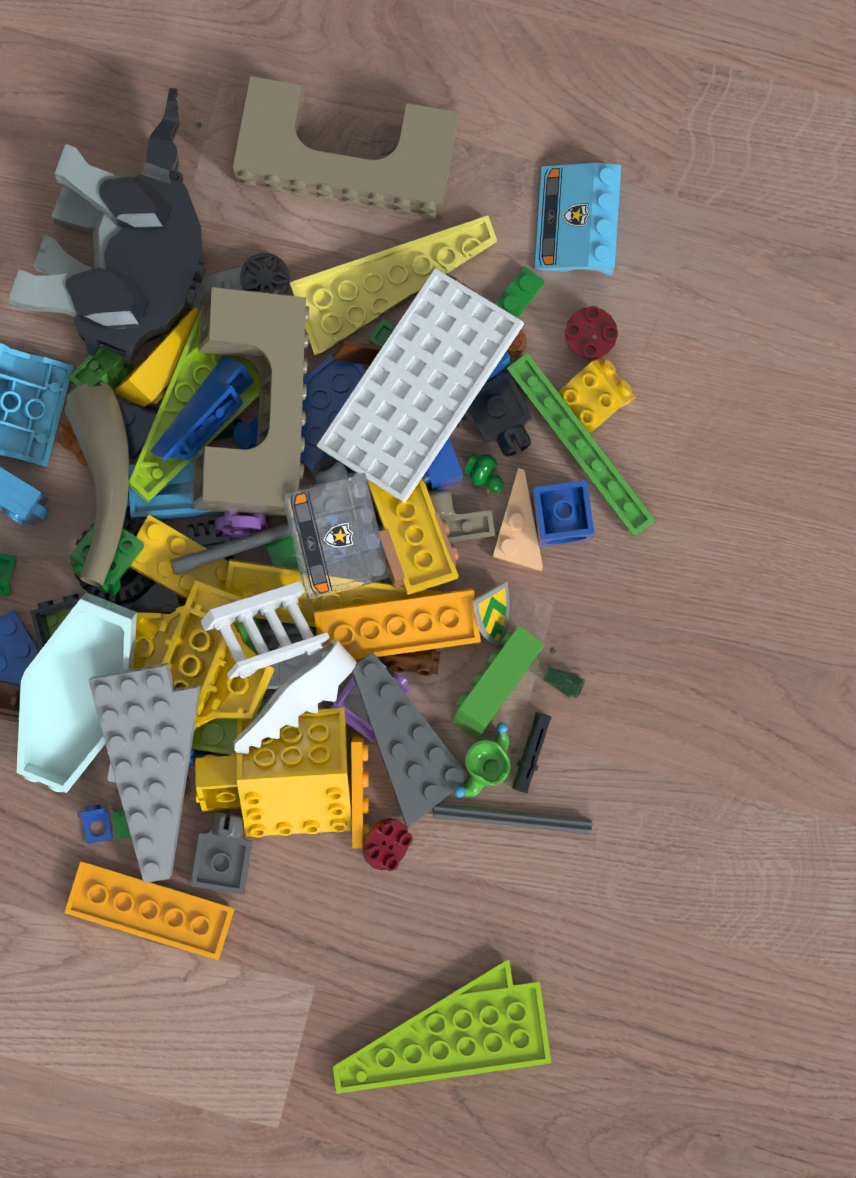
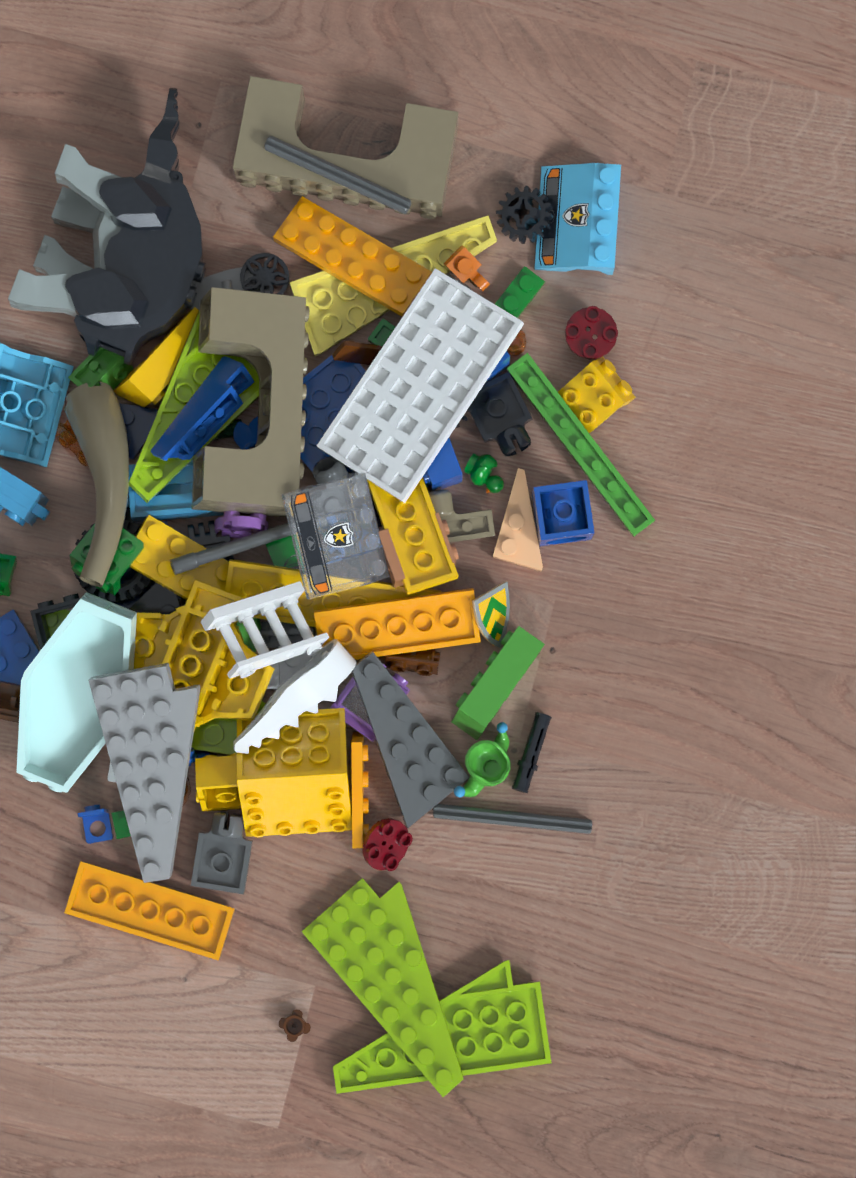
(302, 1026): none -> reddish brown plate
(337, 174): none -> dark grey axle
(352, 256): none -> light orange plate
(383, 963): none -> lime wing
(464, 267): none -> orange plate
(516, 207): none -> black gear
(566, 682): clear green cone -> none

